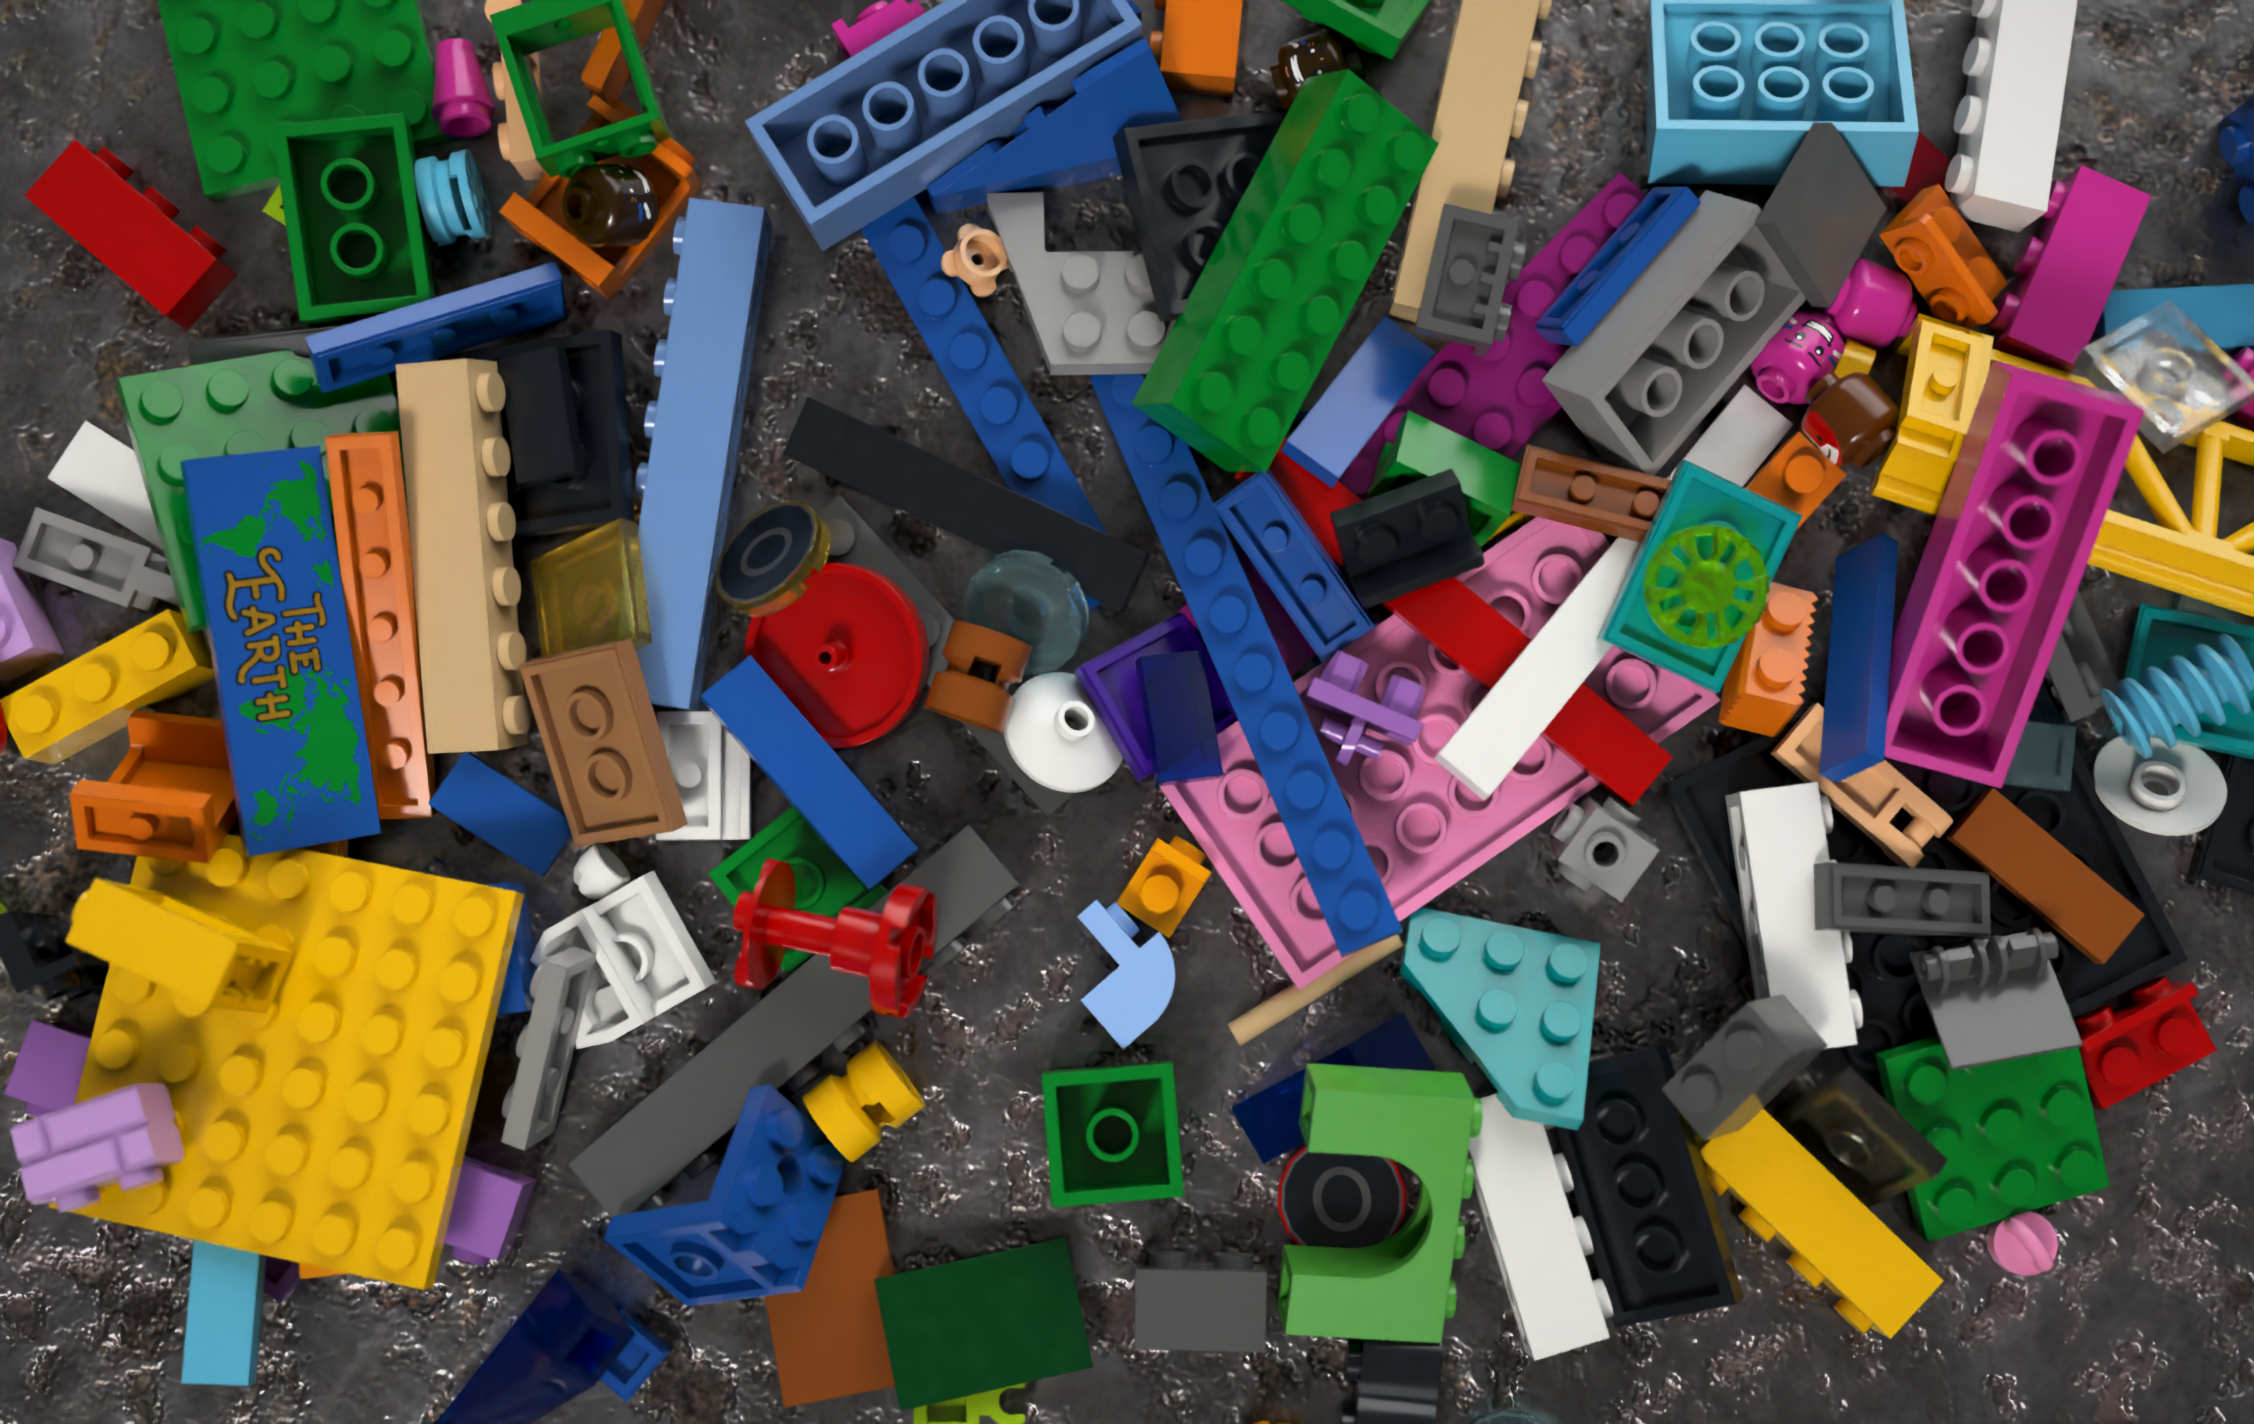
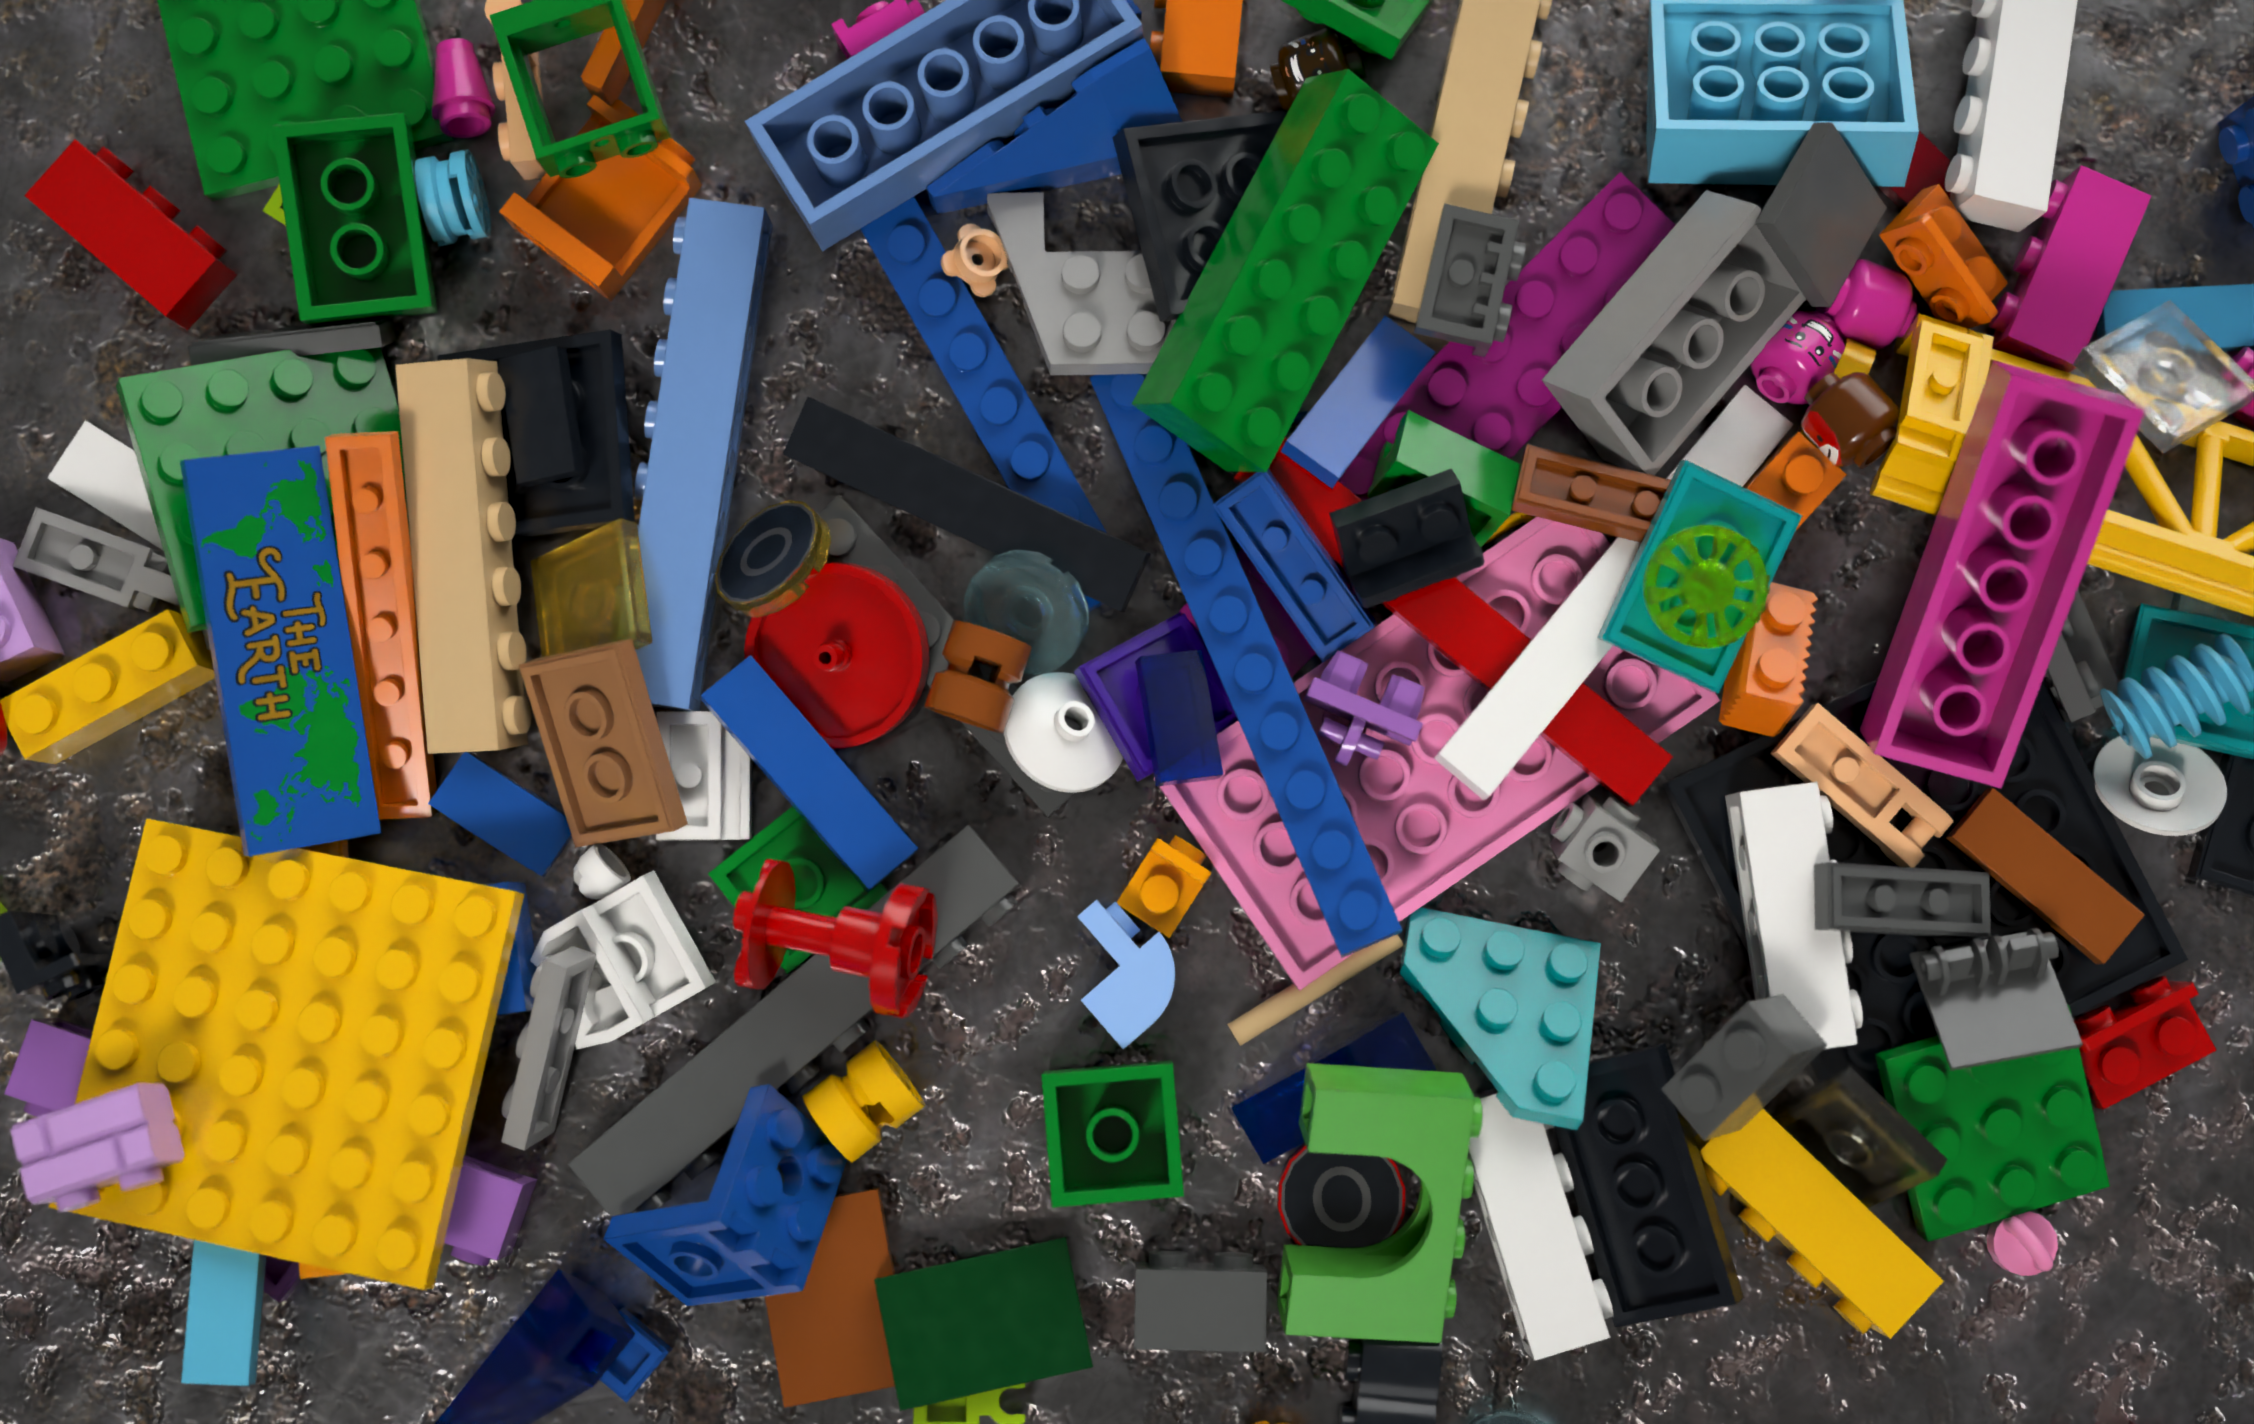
(165, 796): orange panel -> none
(178, 946): yellow window -> none
(437, 327): blue tile -> none
(610, 205): dark brown head -> none
(1616, 265): blue tile -> none
(1859, 659): blue tile -> none
(2043, 758): clear light blue tile -> none

